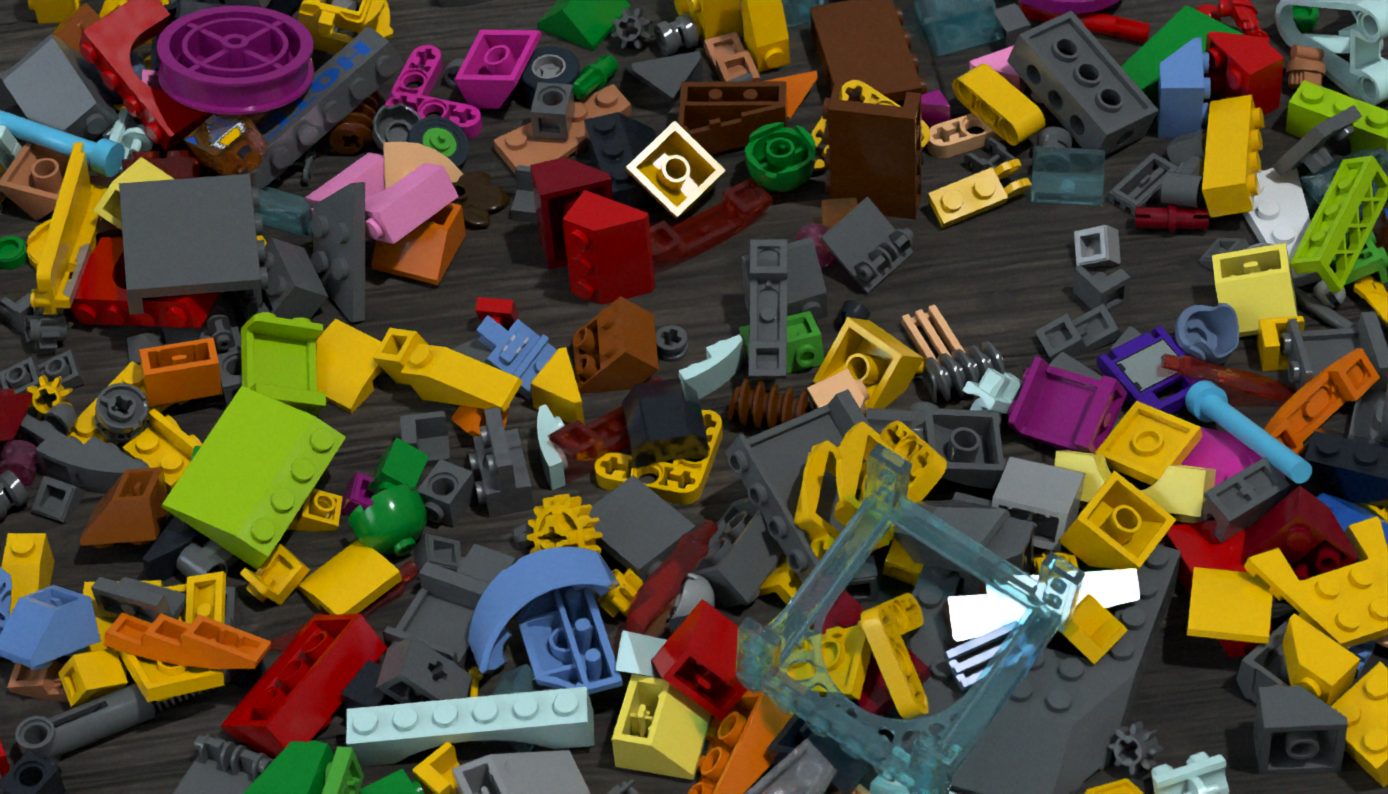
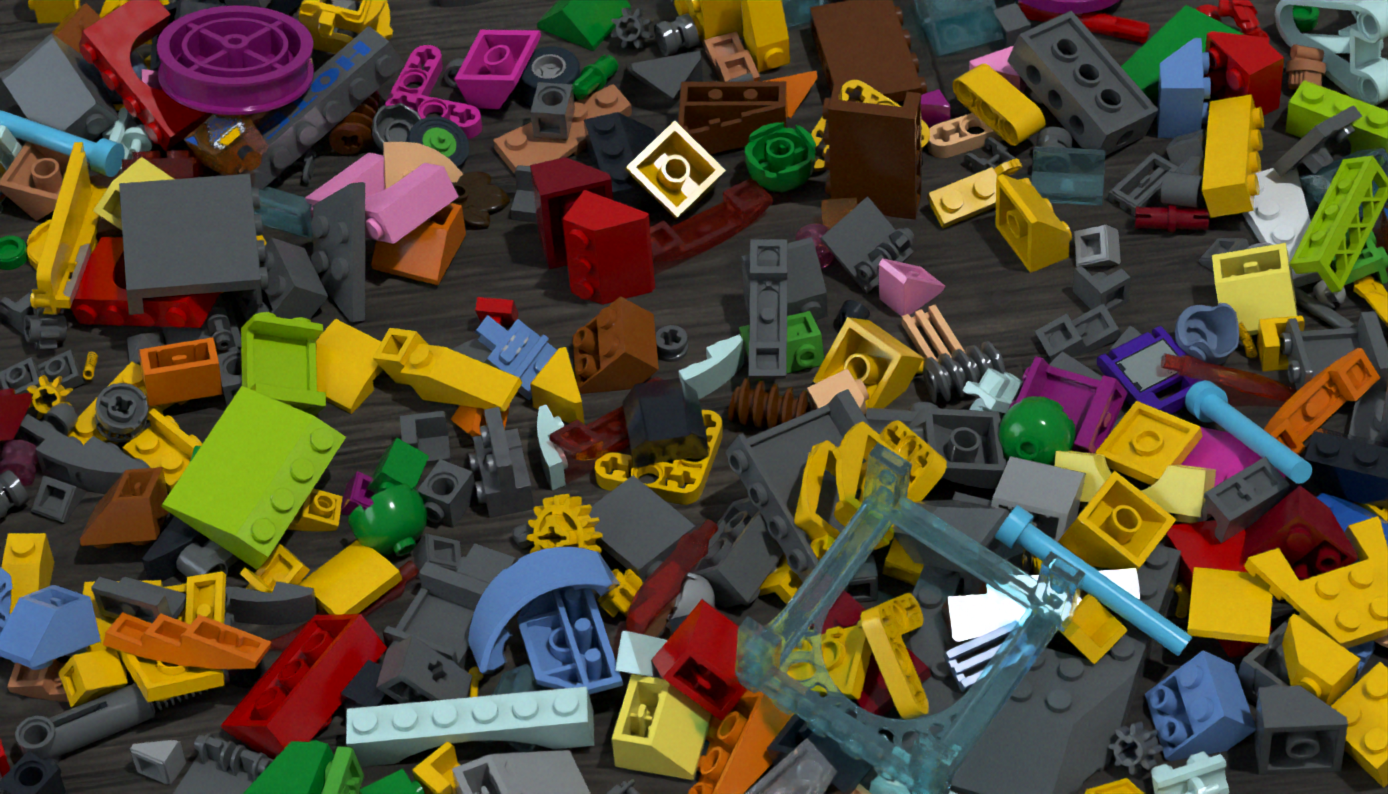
(90, 367): none -> yellow leg
(159, 759): none -> light grey slope
(284, 605): none -> dark grey slope
(906, 286): none -> bright pink slope
(1019, 530): none -> medium azure piece
(1030, 224): none -> yellow slope
(1036, 430): none -> green cylinder
(1181, 592): none -> leg
(1200, 708): none -> medium blue slope
(1248, 344): none -> yellow leg

